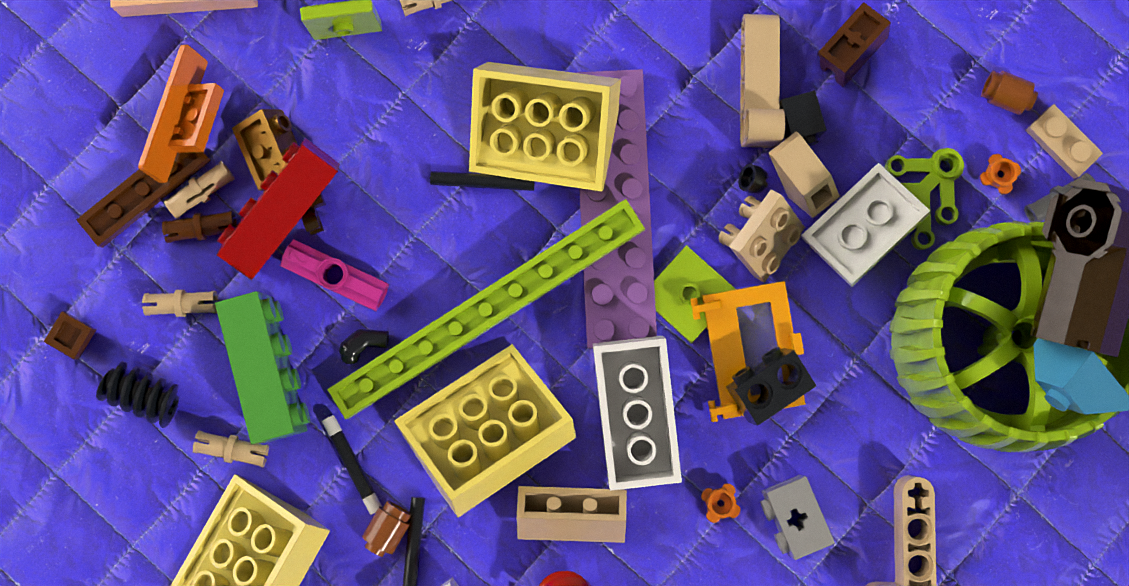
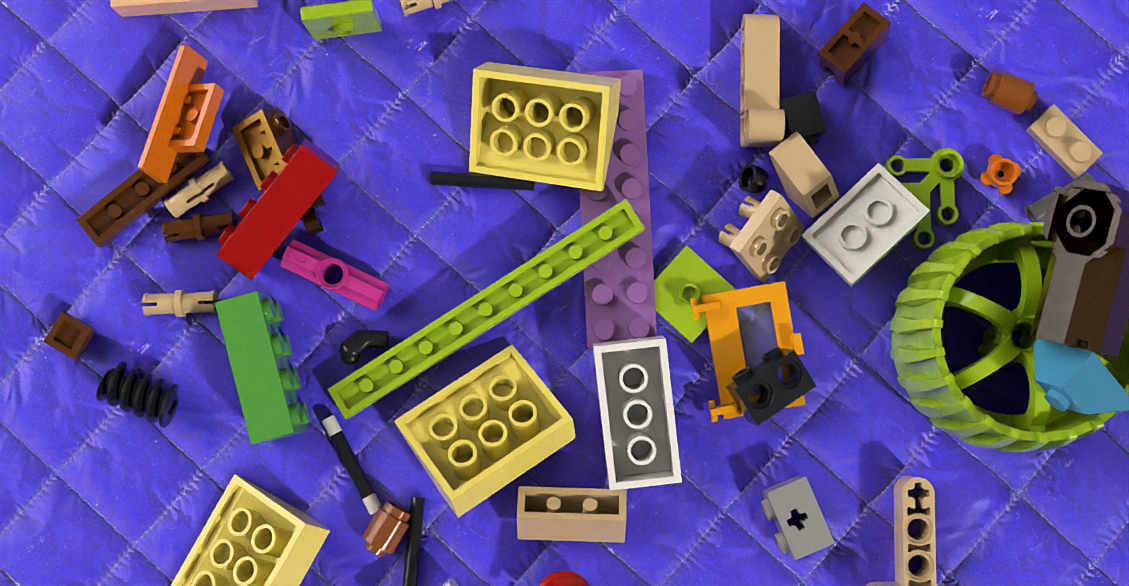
(230, 448): tan pin -> none
(725, 493): orange plate -> none

